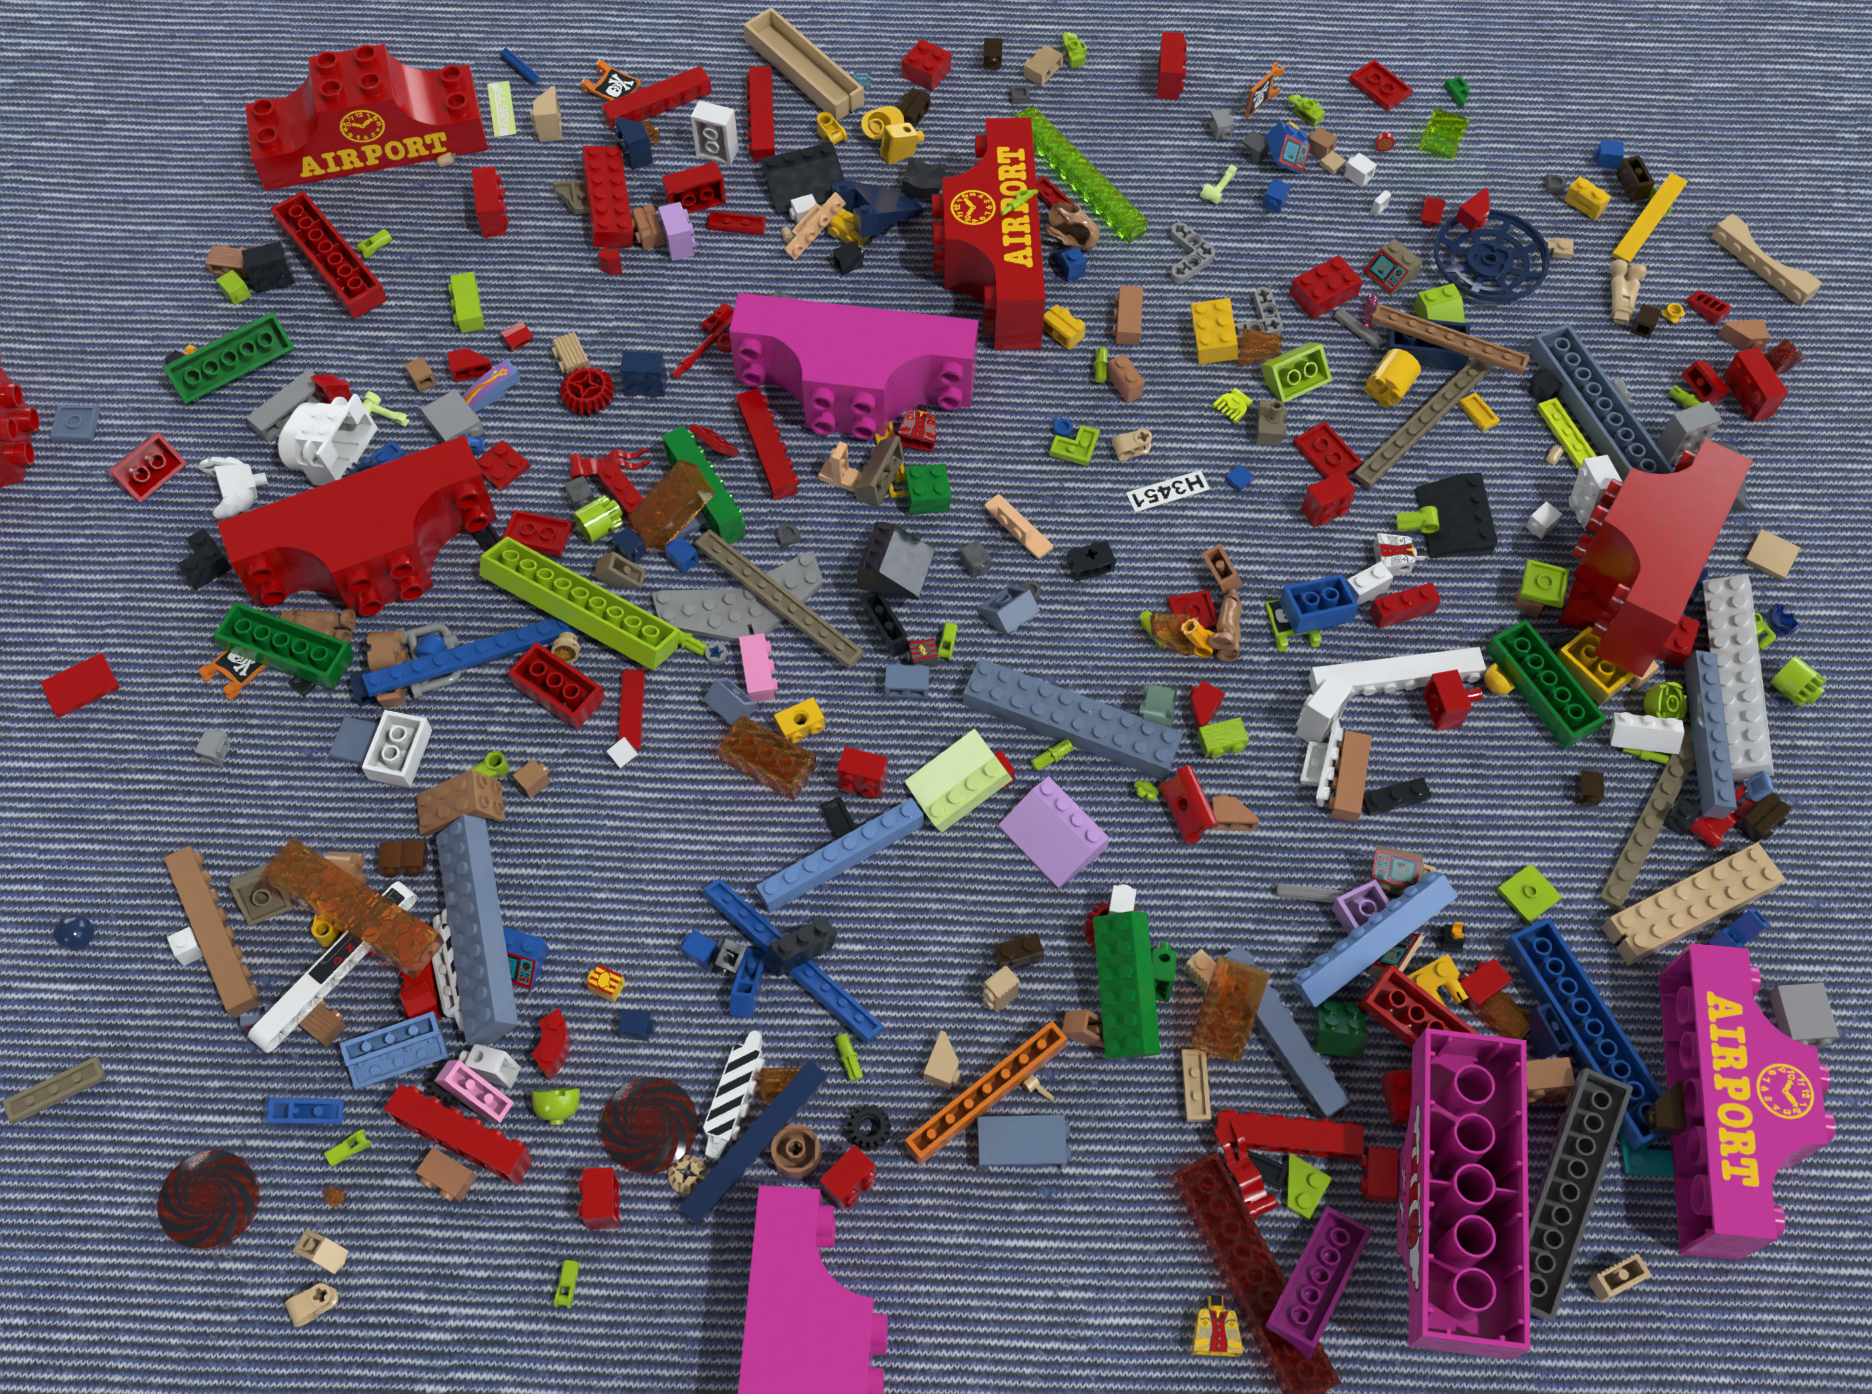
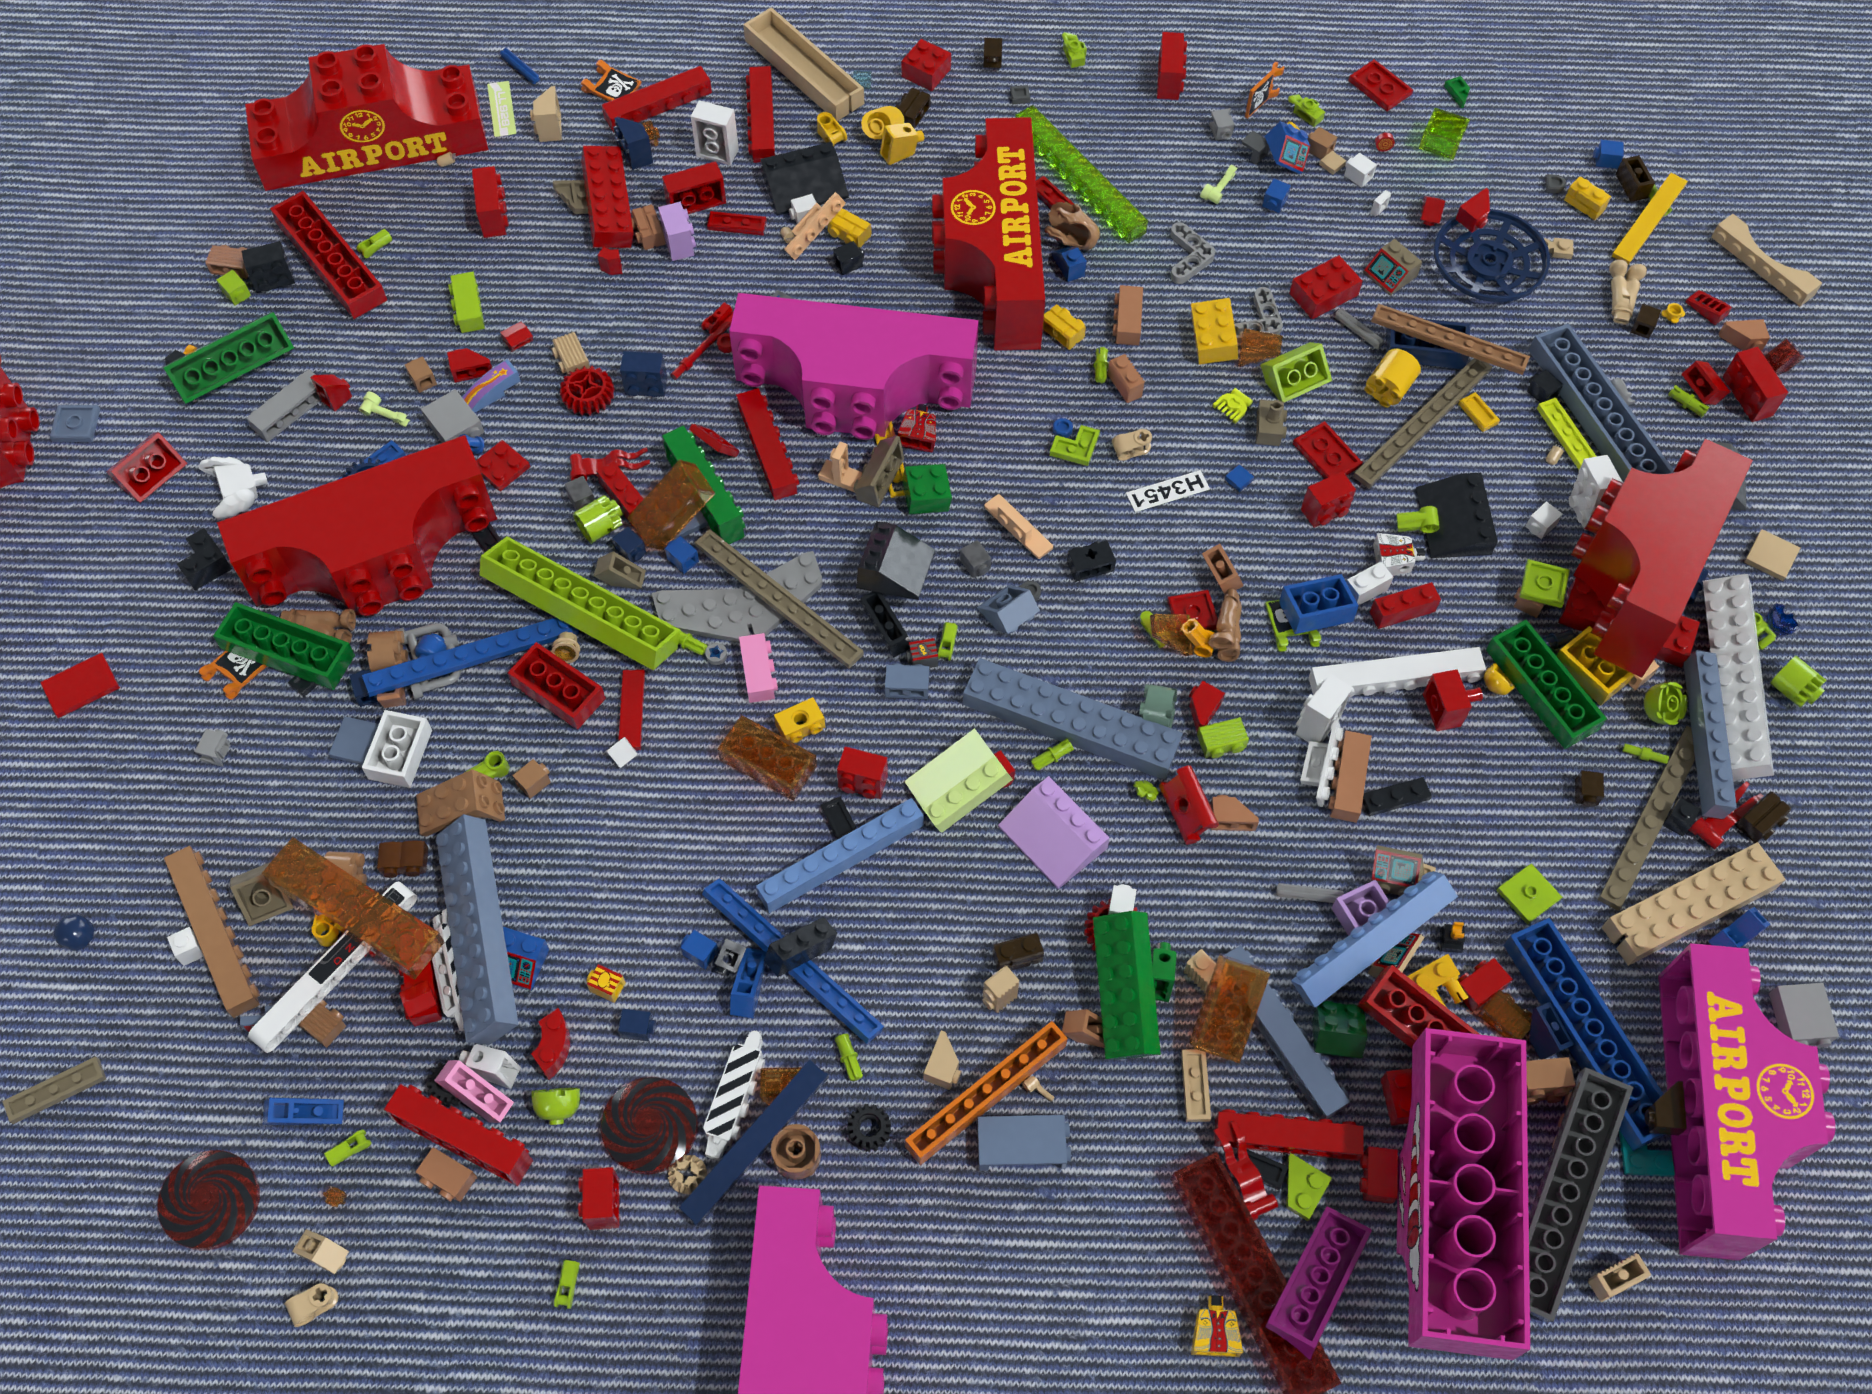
(326, 438): white brick -> none
(394, 1050): medium blue brick -> none
(540, 532): red tile -> none
(729, 700): sand blue brick -> none
(788, 535): dark grey tile -> none
(848, 1178): red brick -> none
(875, 206): dark blue wedge -> none
(922, 178): black brick -> none
(1021, 197): lime hand -> none
(1043, 65): tan brick -> none
(1369, 309): clear pink axle -> none
(1440, 304): lime slope -> none
(1646, 733): white brick -> none
(1687, 431): light grey brick -> none
(1759, 786): medium blue tile -> none

